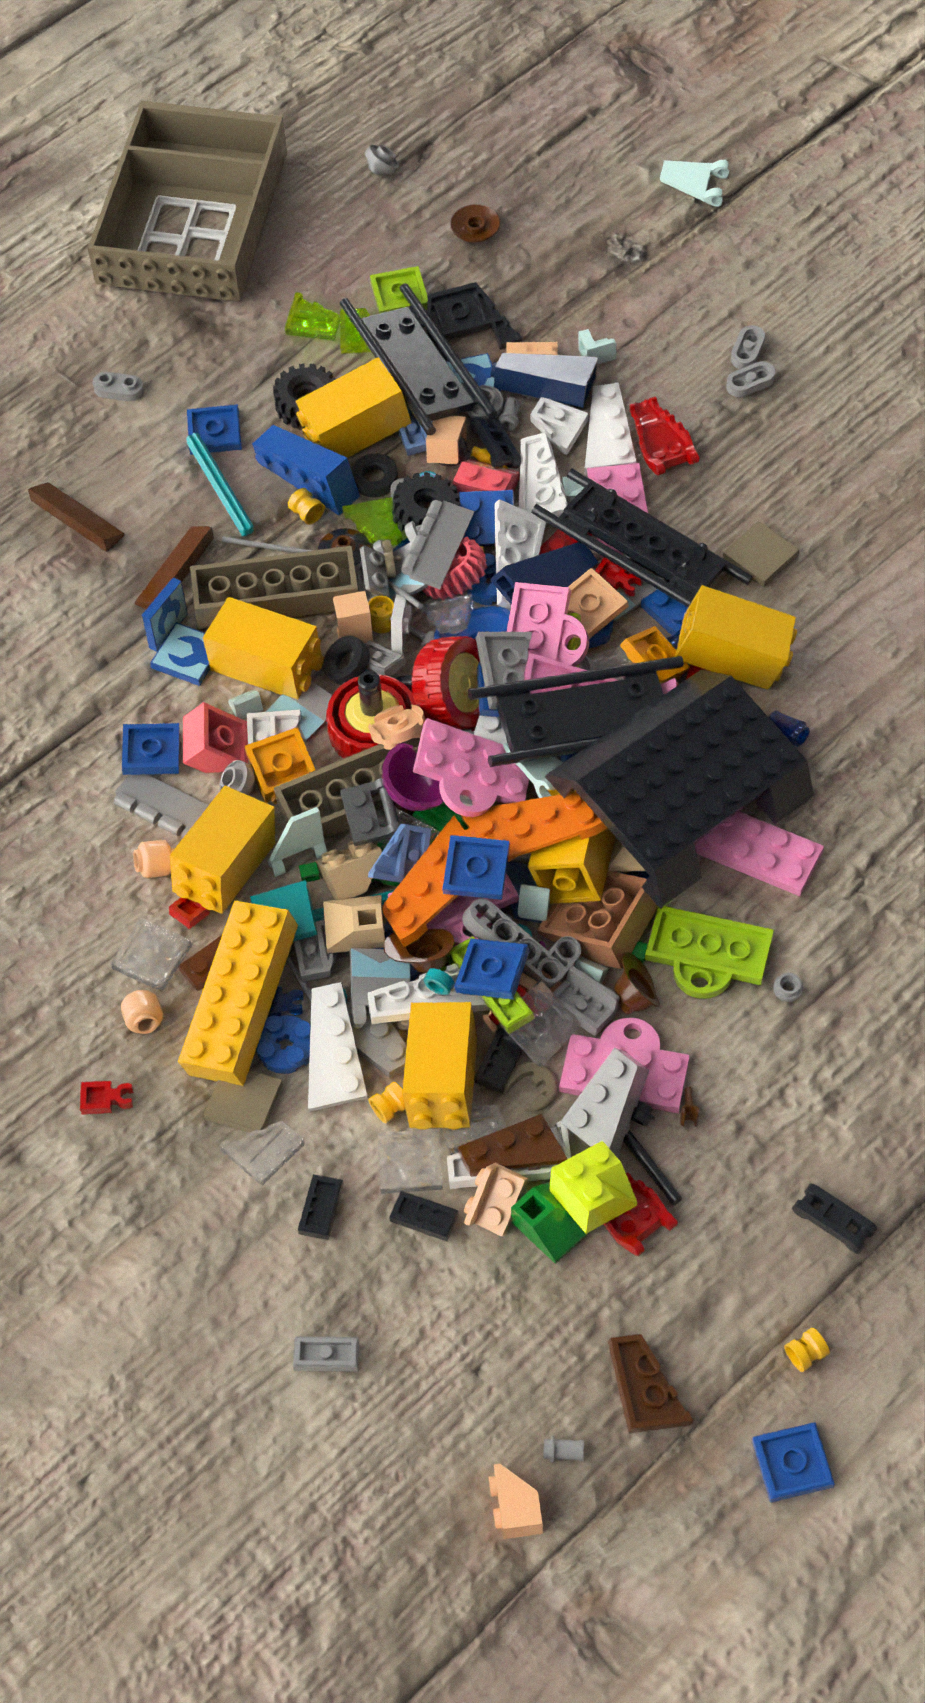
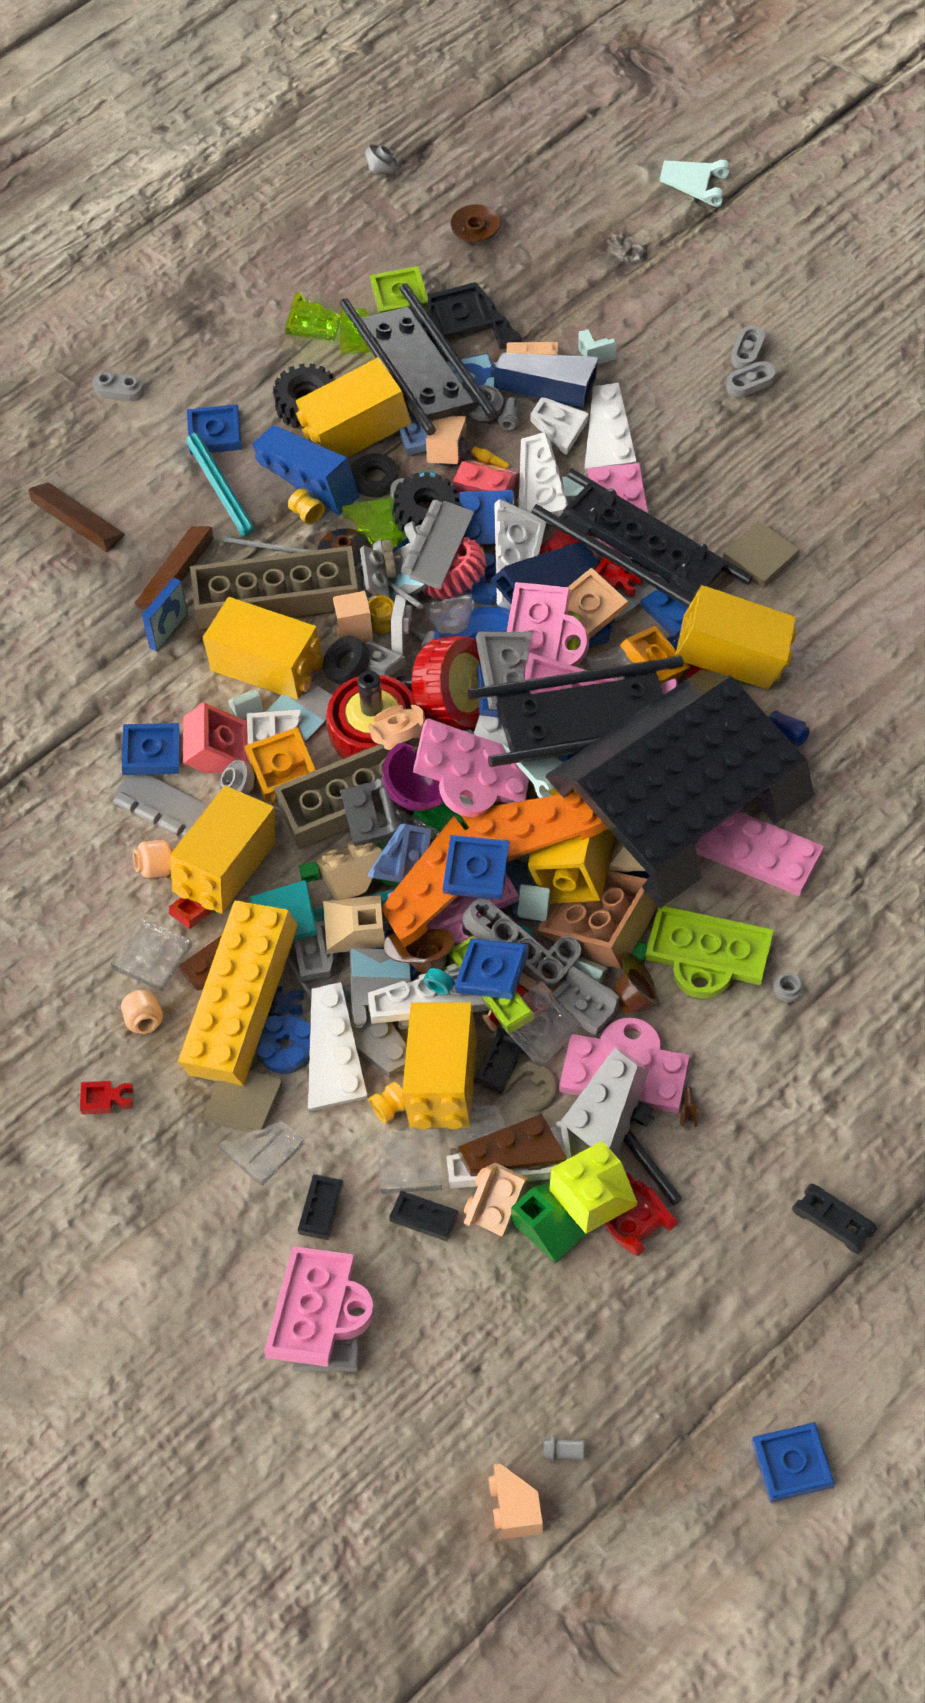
(183, 655): tile -> none
(194, 162): dark tan panel -> none
(300, 833): light aqua flag -> none
(316, 1307): none -> bright pink plate
(496, 442): black plate -> none
(644, 1391): reddish brown wing -> none
(661, 438): red animal -> none
(807, 1349): yellow wheel -> none

